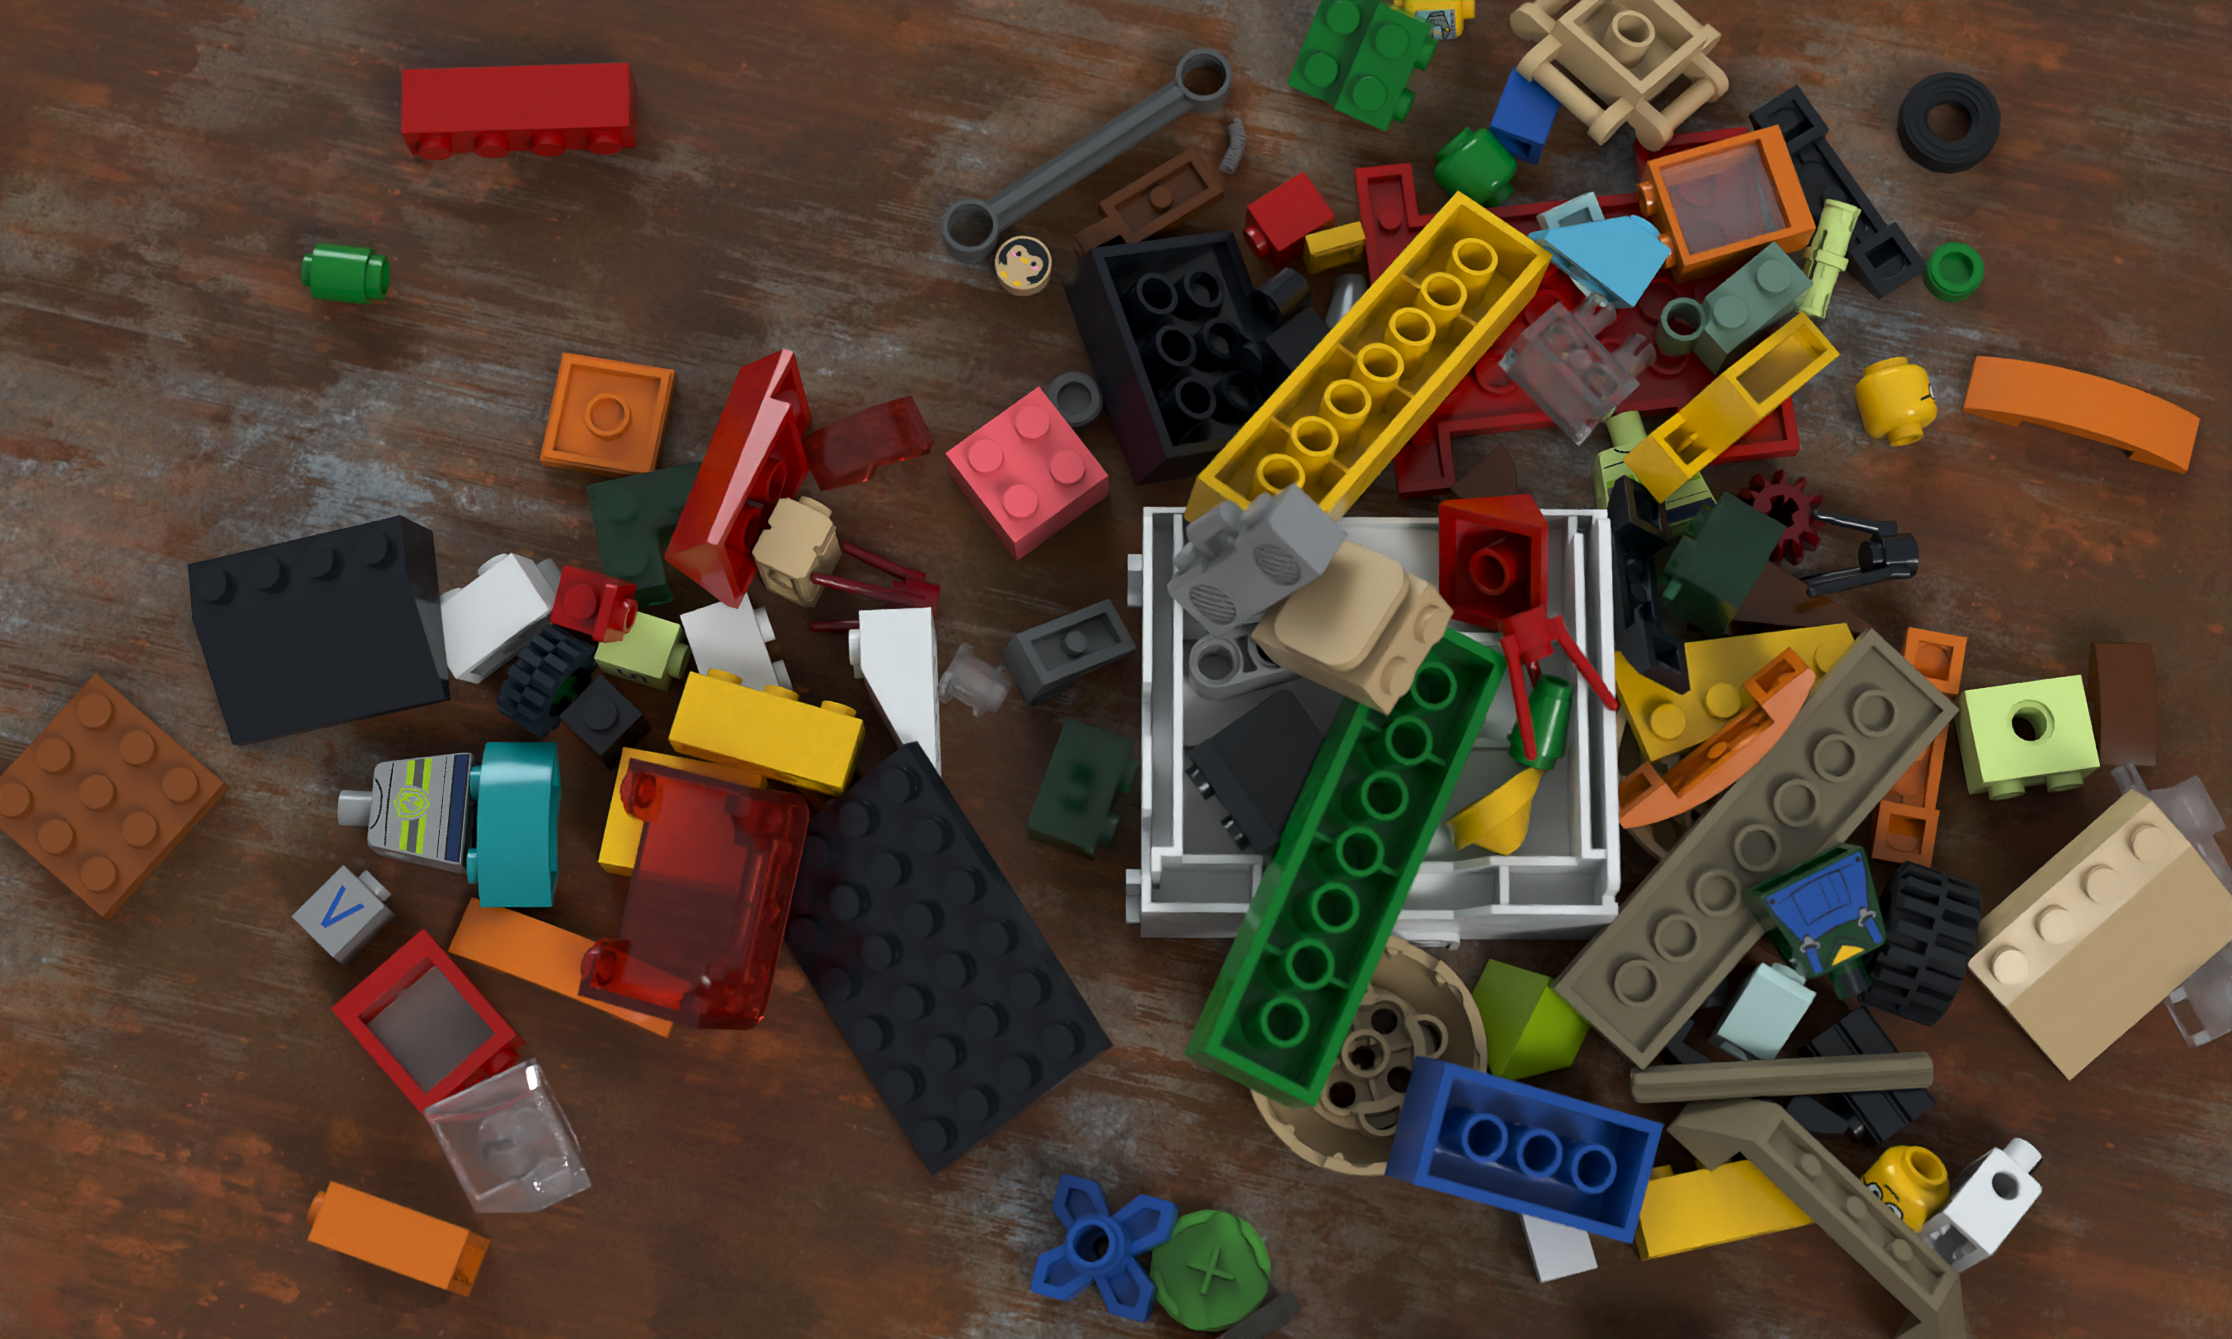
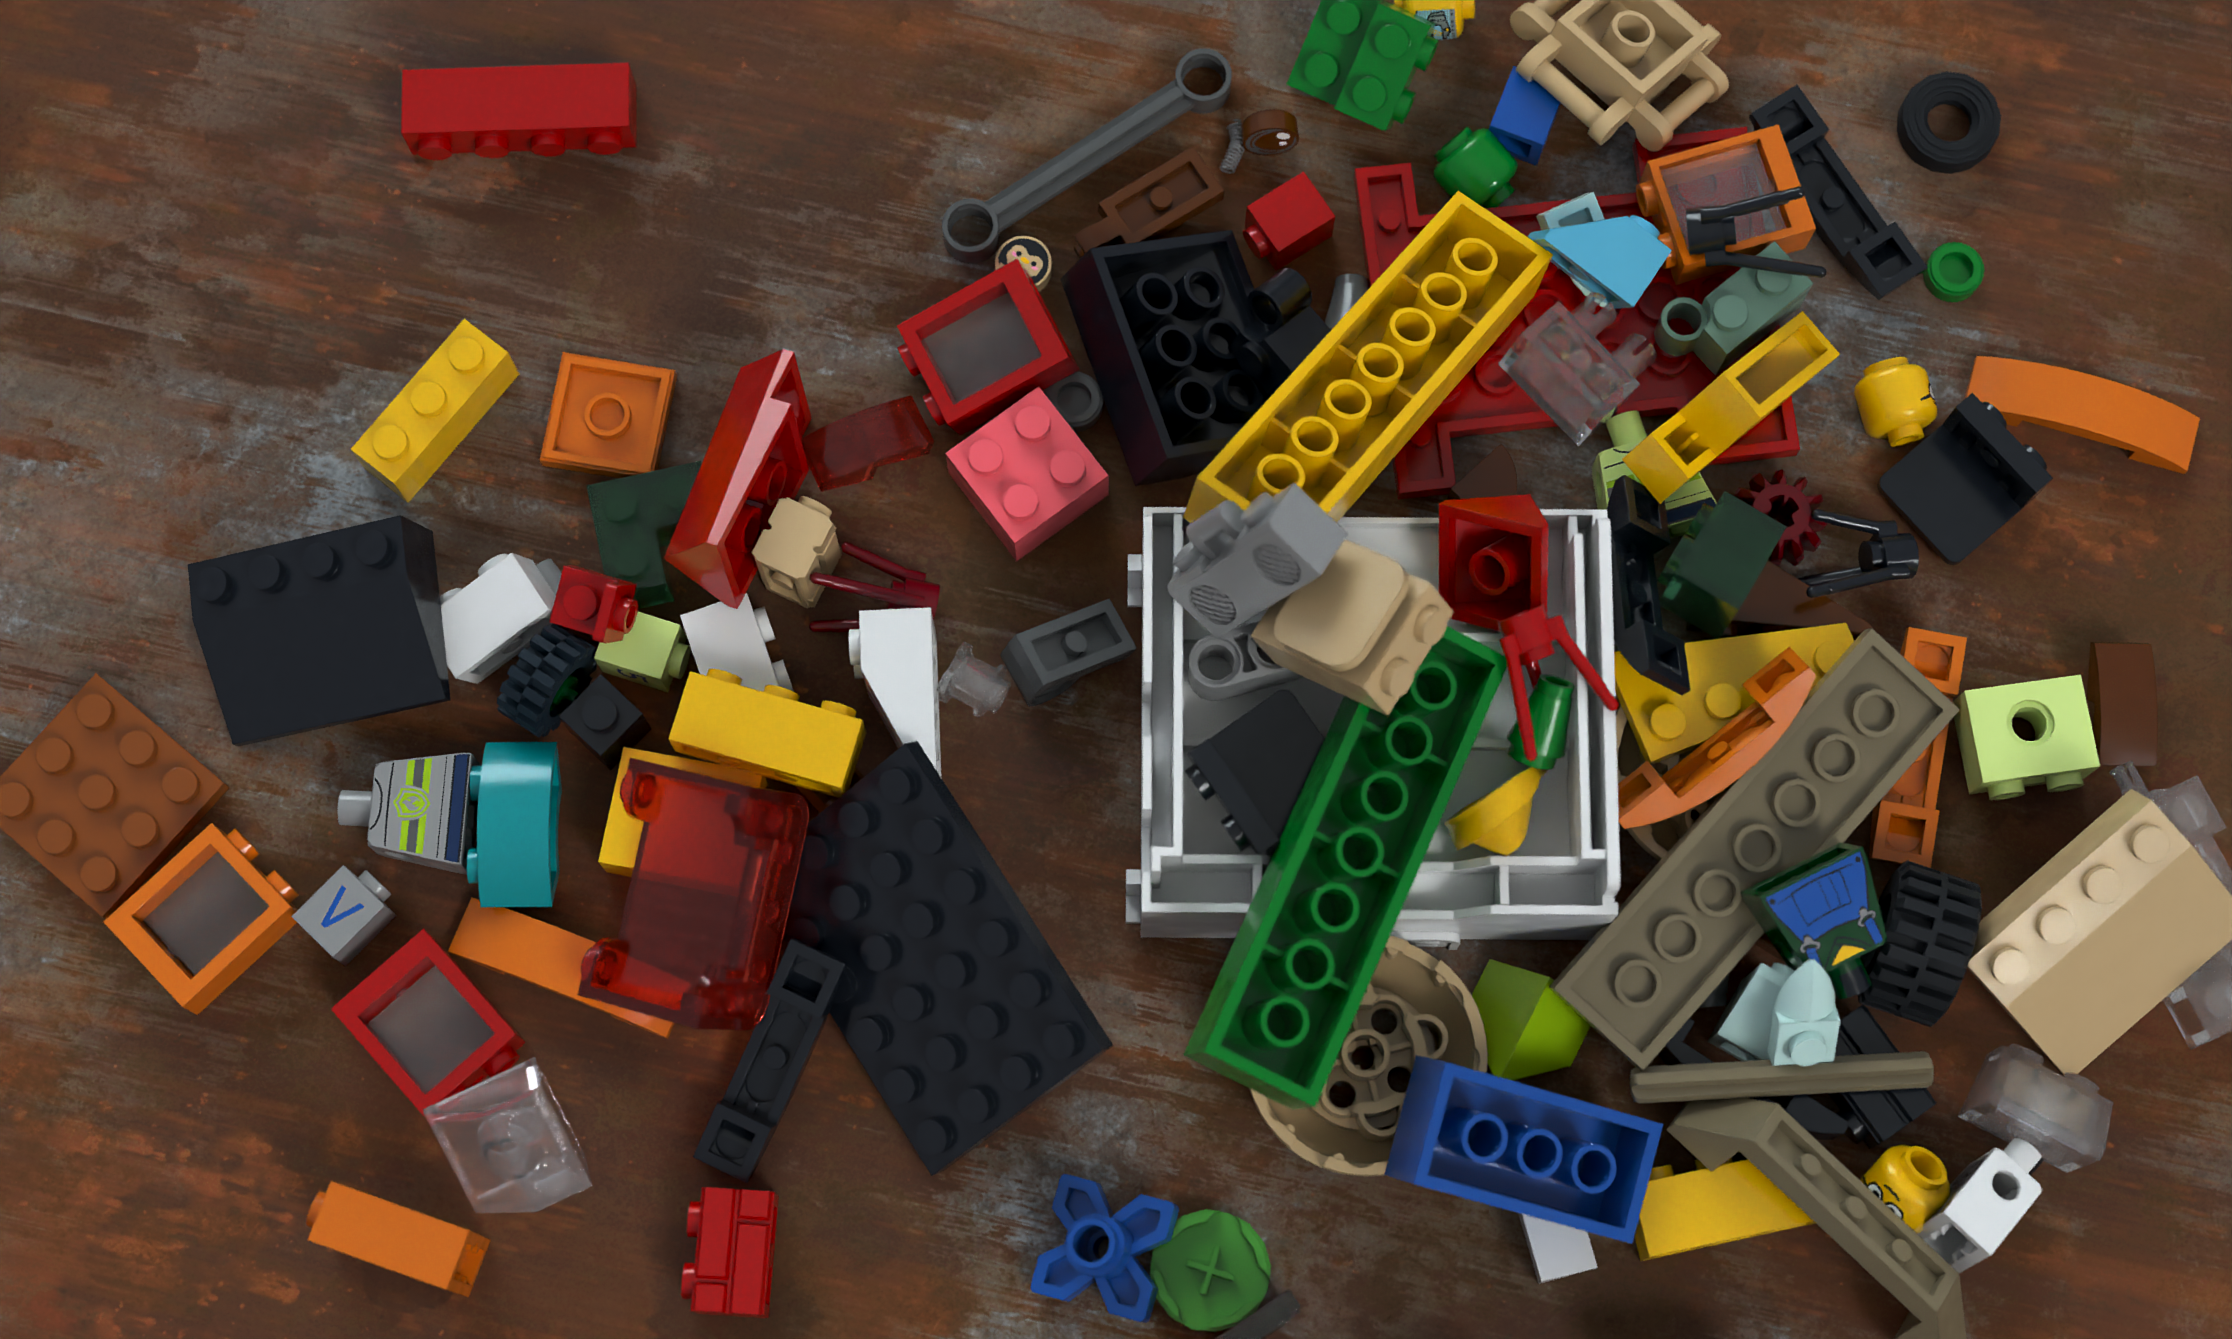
(211, 914): none -> orange window
(346, 274): green brick -> none
(435, 410): none -> yellow brick
(732, 1252): none -> red brick
(772, 1061): none -> black slope
(985, 348): none -> red window
(1082, 789): clear green brick -> none
(1270, 132): none -> reddish brown tile
(1333, 248): yellow tile -> none
(1714, 228): none -> black plant
(1804, 1019): none -> light aqua plate
(1827, 255): yellowish green pin -> none
(1964, 480): none -> black bracket
(2048, 1110): none -> clear slope

